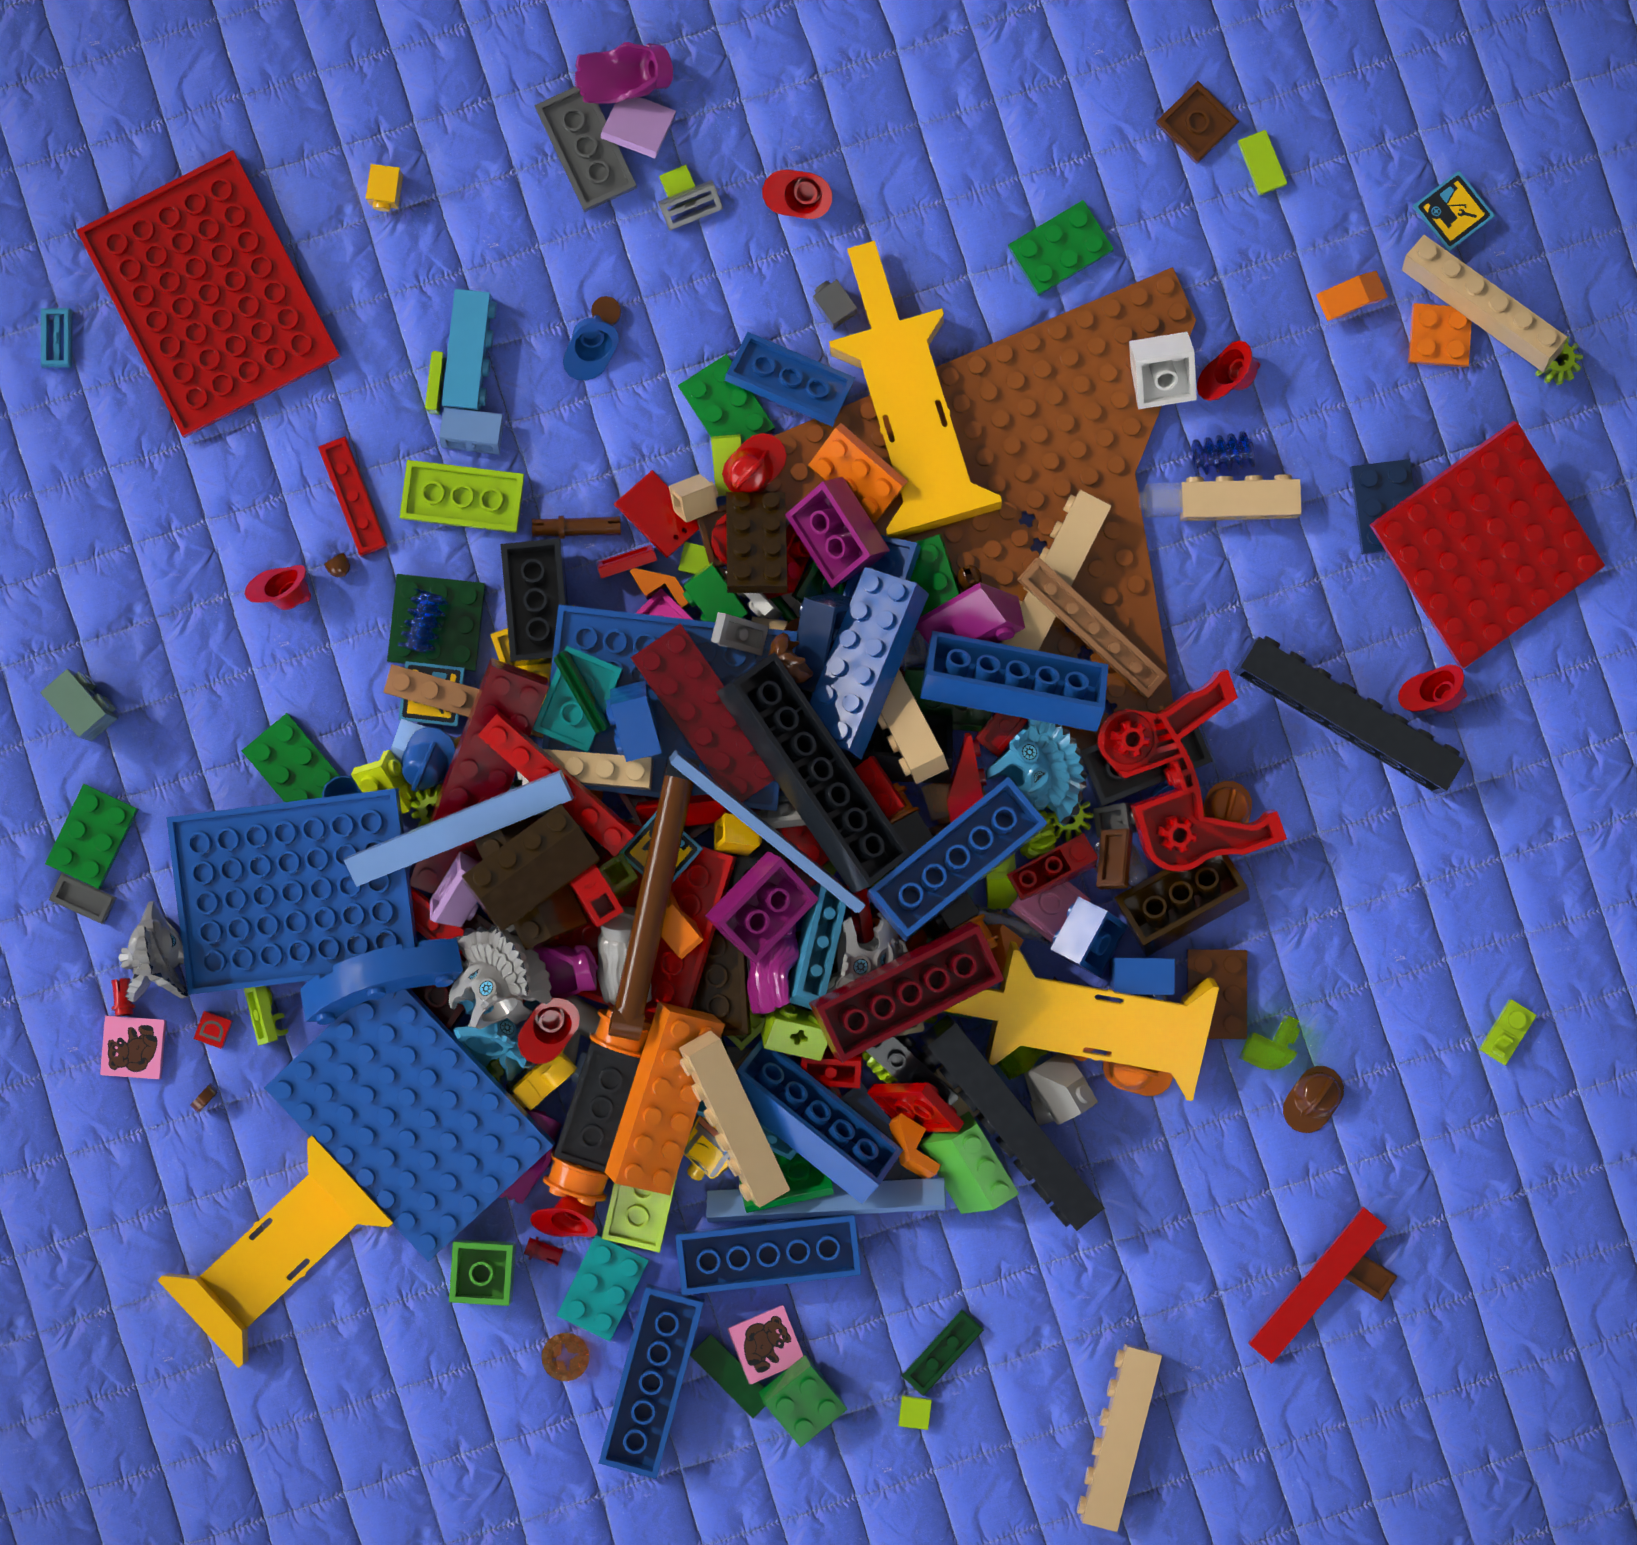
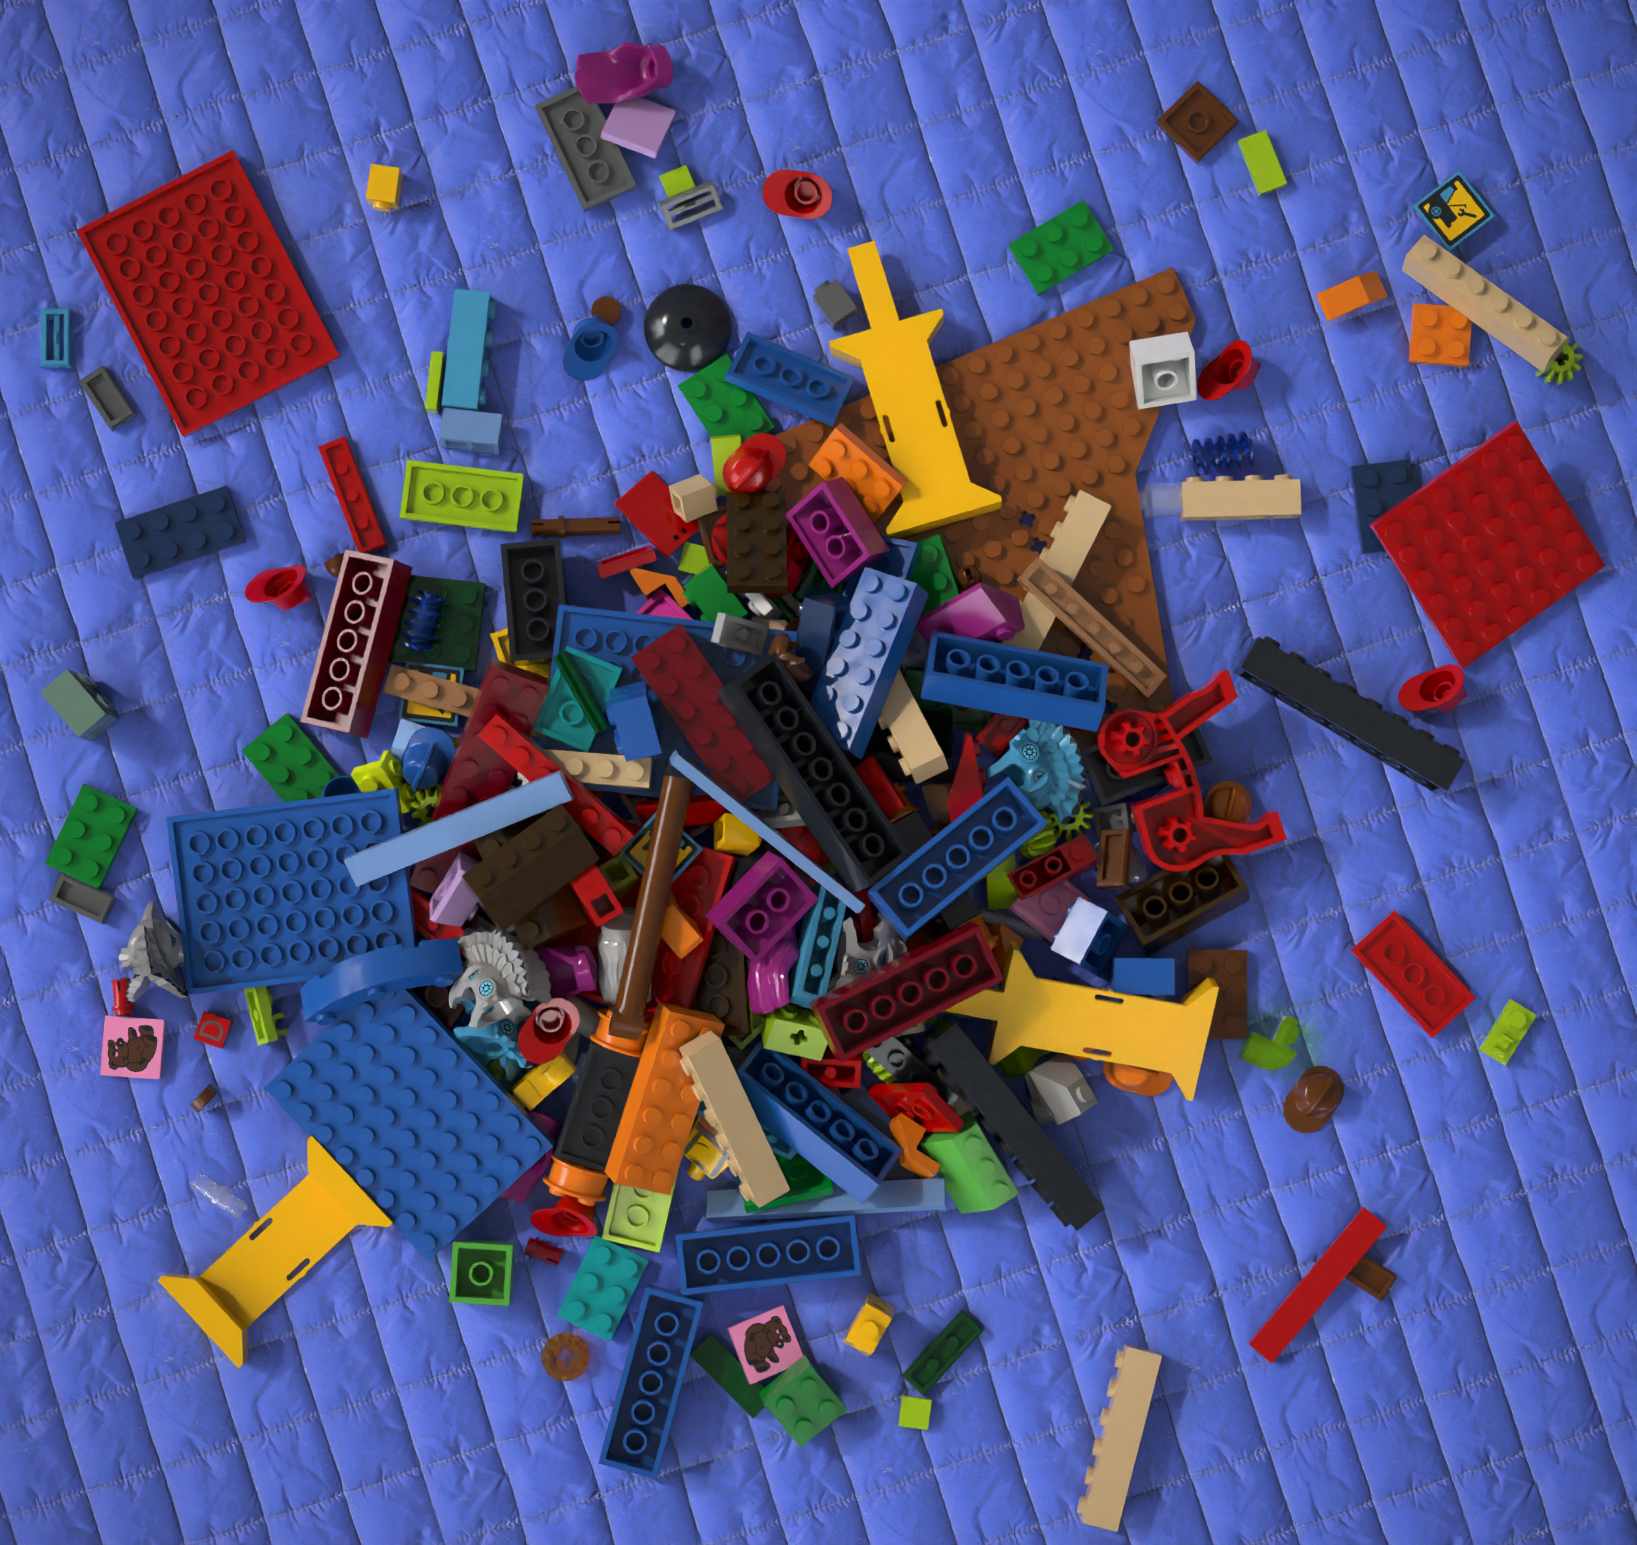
(107, 398): none -> dark grey tile
(180, 532): none -> dark blue plate
(219, 1195): none -> clear pin
(356, 643): none -> dark red brick
(692, 347): none -> black dish
(869, 1325): none -> yellow torso
(1412, 974): none -> red plate

